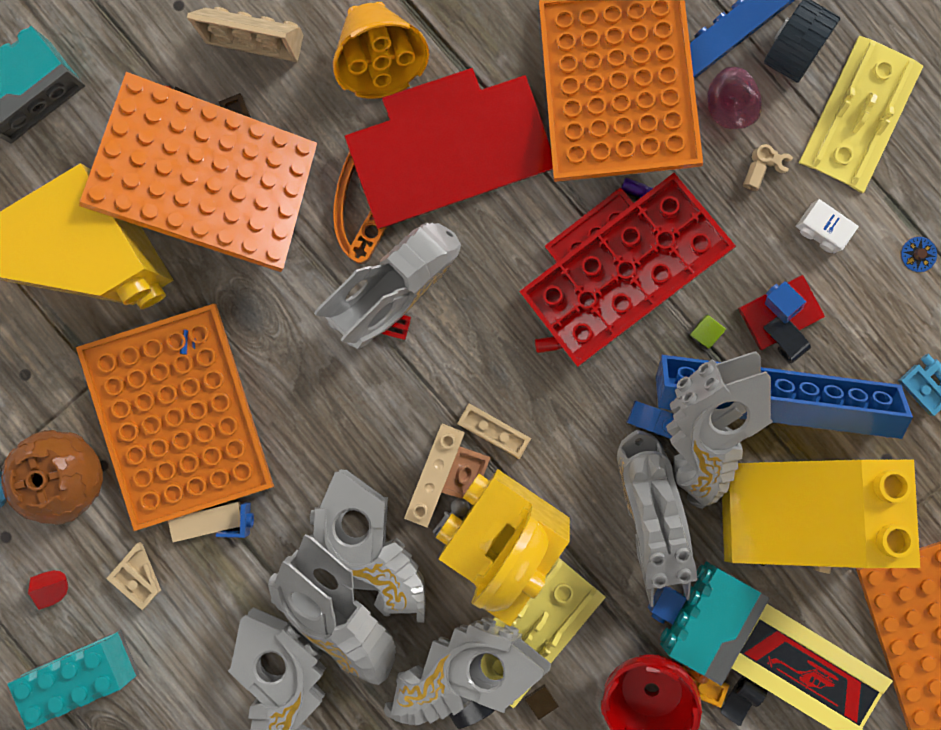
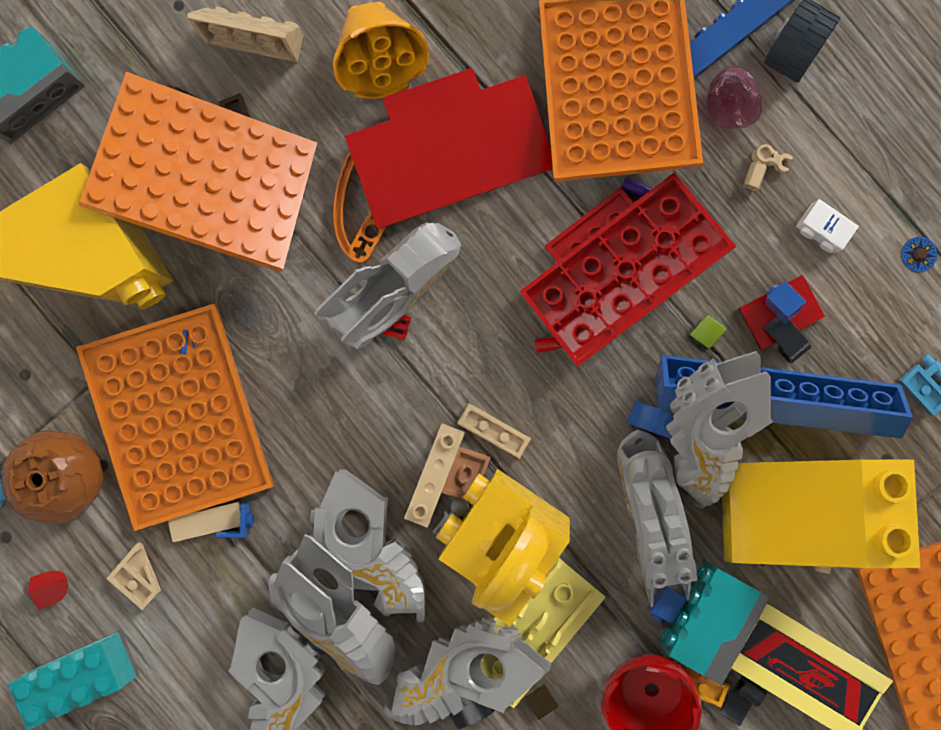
(861, 113): light yellow hinge -> none

